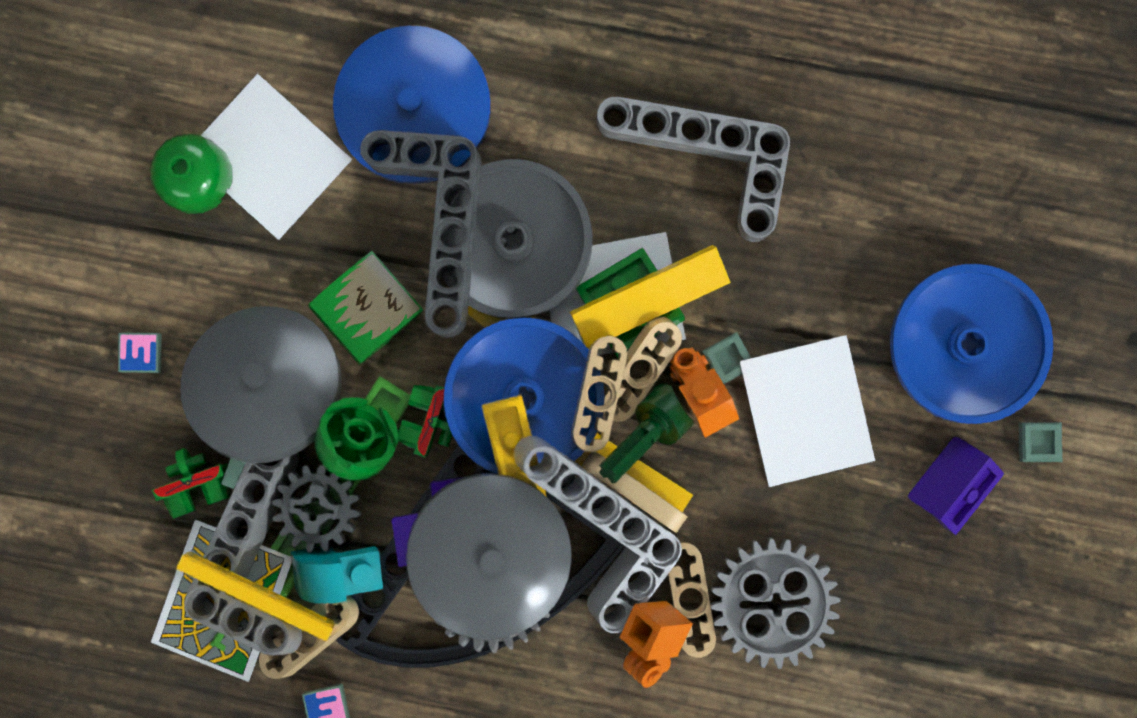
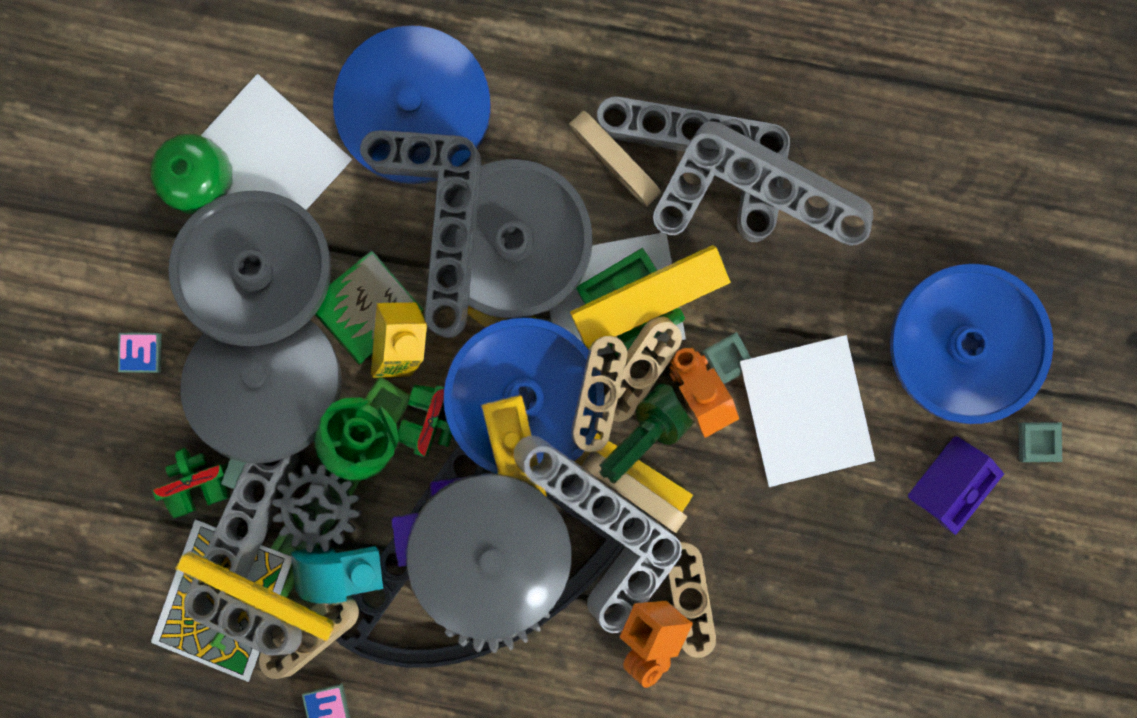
(250, 268): none -> dark grey dish
(398, 340): none -> yellow slope
(614, 158): none -> tan beam
(759, 184): none -> light grey beam
(775, 639): light grey gear -> none

